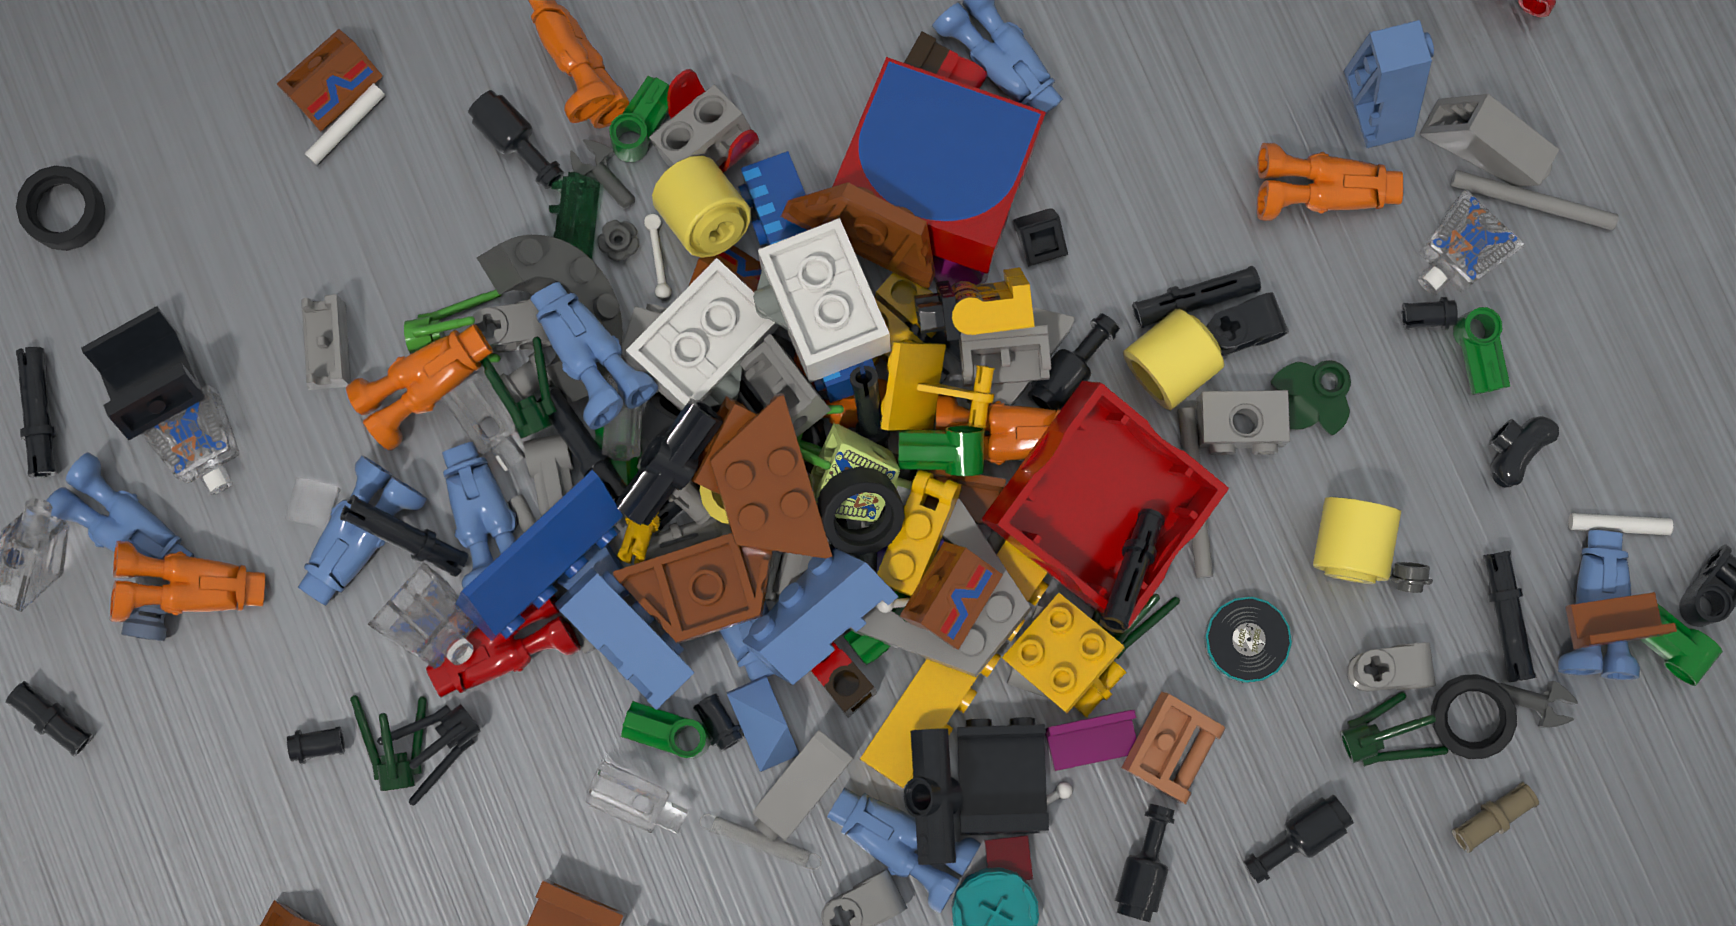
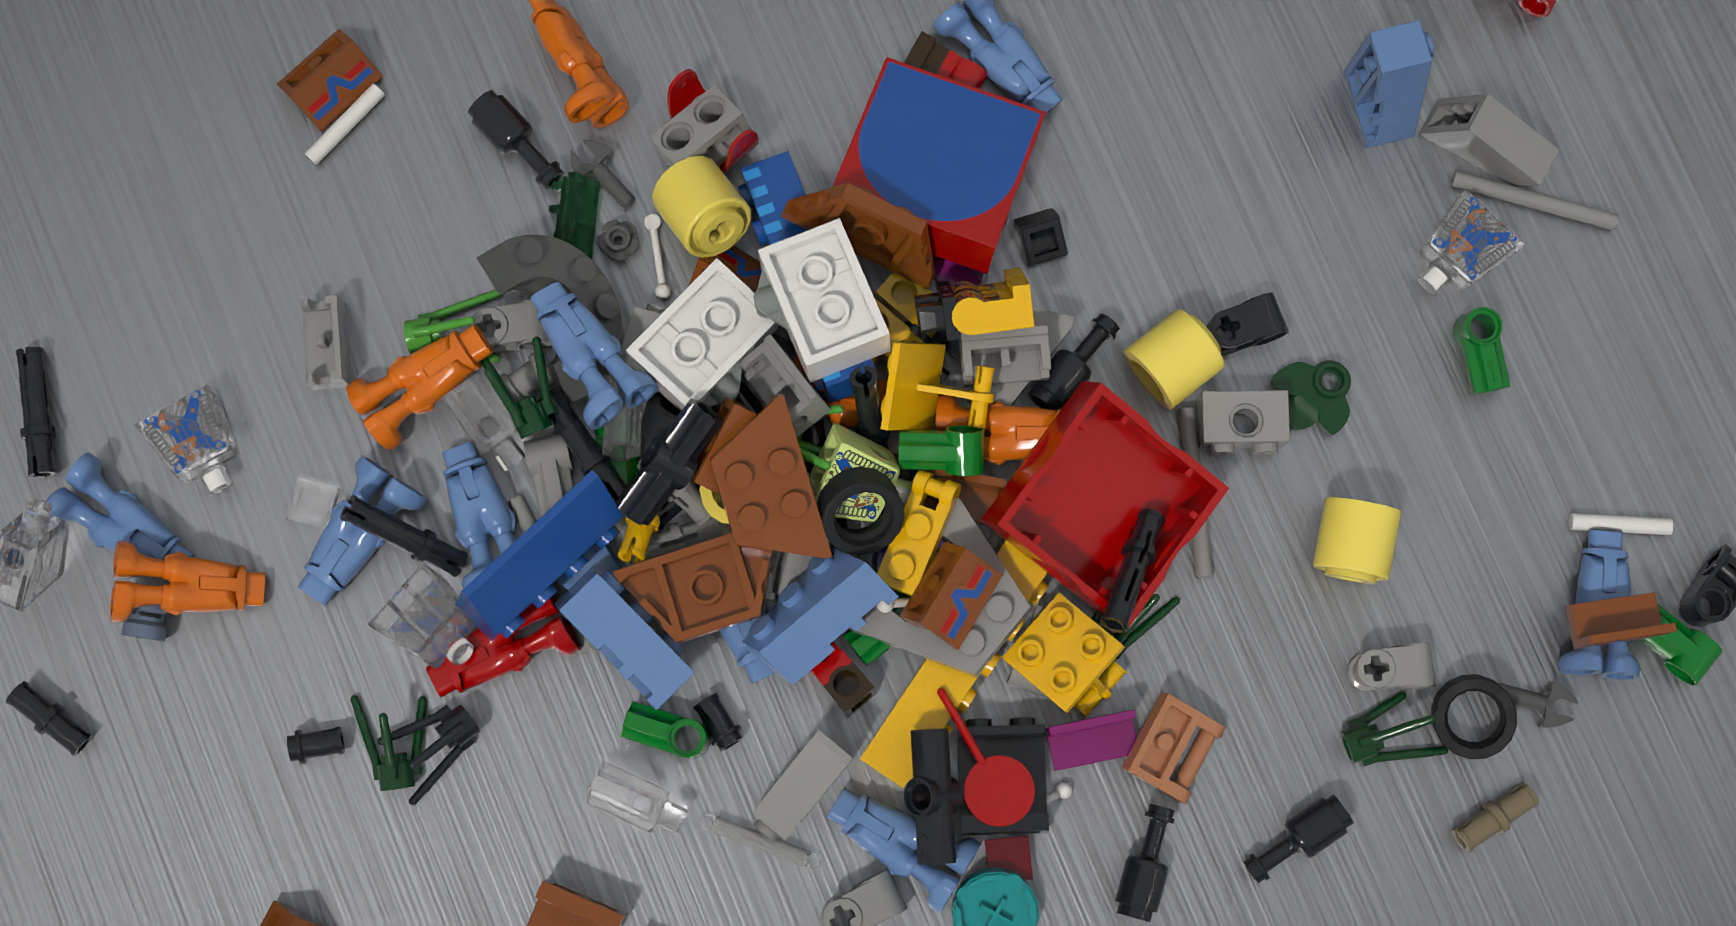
(38, 185): black tyre -> none
(144, 373): black panel -> none
(641, 116): green piece -> none
(763, 723): medium blue slope -> none
(997, 787): none -> red piece
(1197, 296): black pin -> none
(1247, 639): black tile -> none
(1336, 185): orange piece -> none
(1411, 576): dark grey plate -> none
(1430, 314): black pin -> none
(1509, 616): black pin -> none
(1518, 446): black piece -> none

